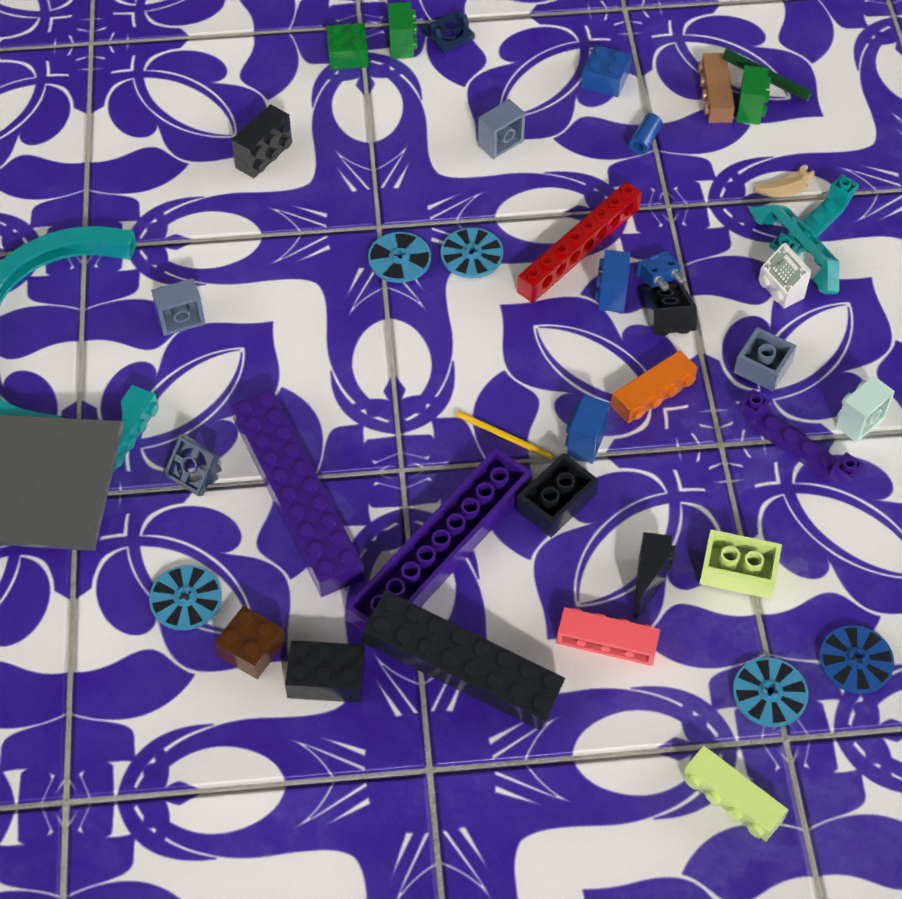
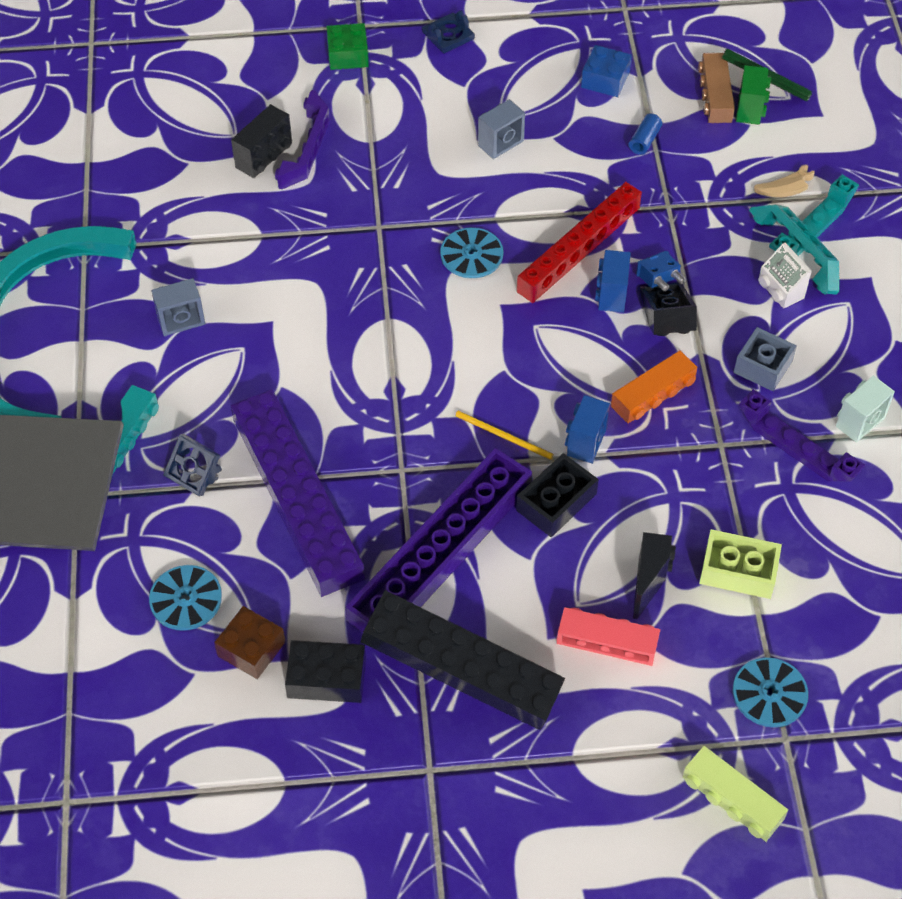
(292, 172): none -> dark purple slope
(402, 30): green brick -> none
(414, 257): dark azure piece -> none
(848, 674): blue piece -> none

